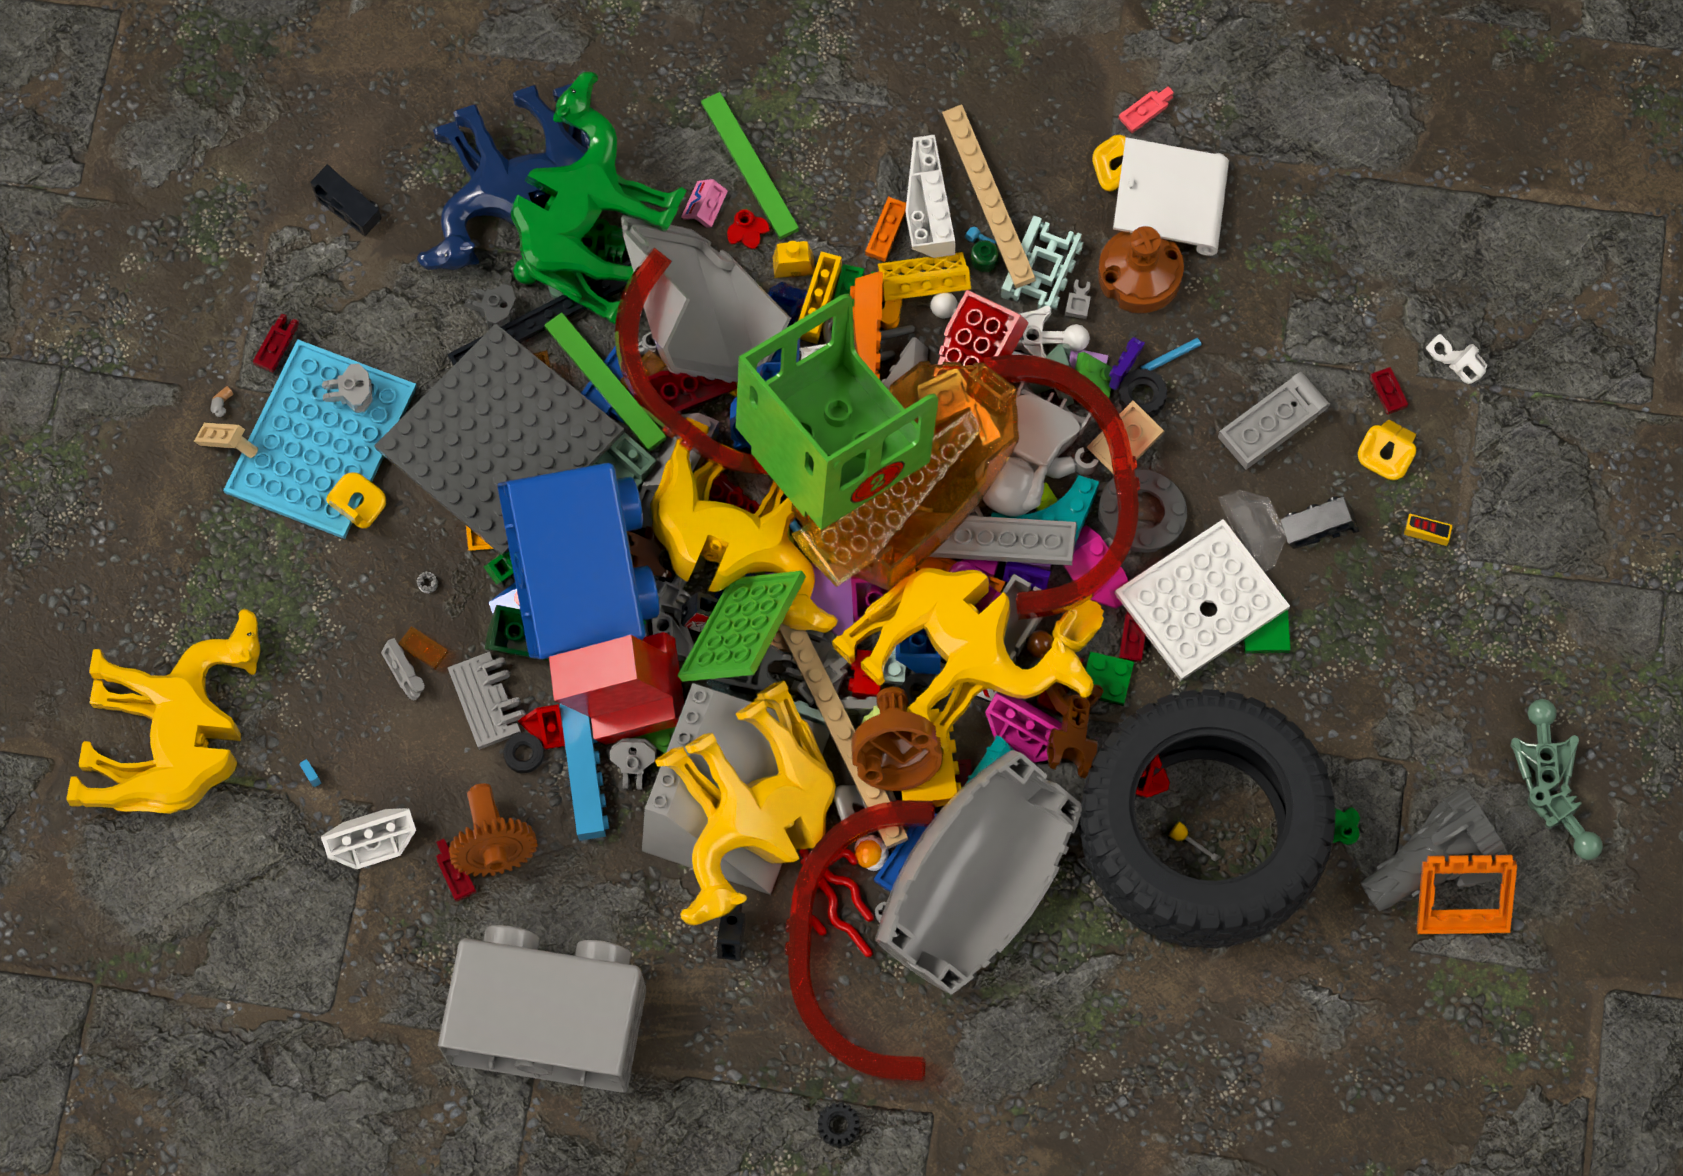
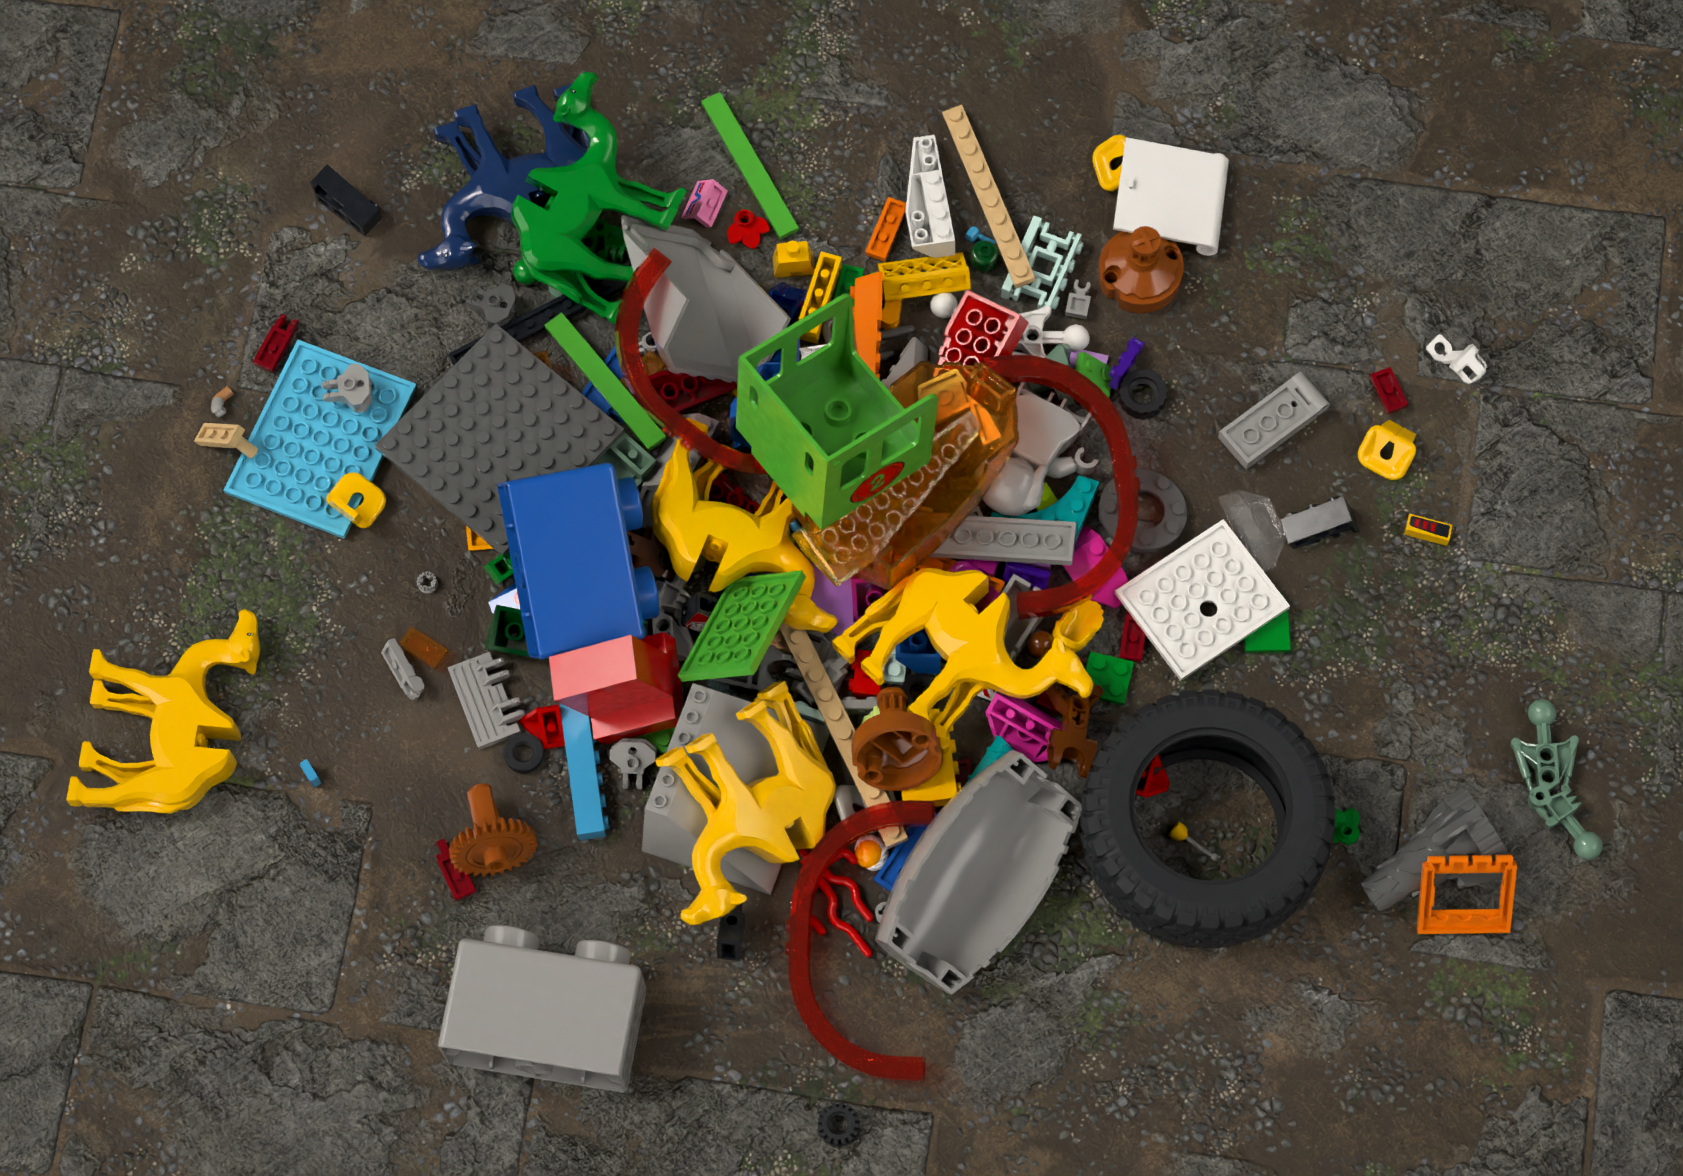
(370, 838): white wedge -> none
(1141, 433): tan plate -> none
(1145, 109): coral hinge -> none
(1171, 355): dark azure piece -> none

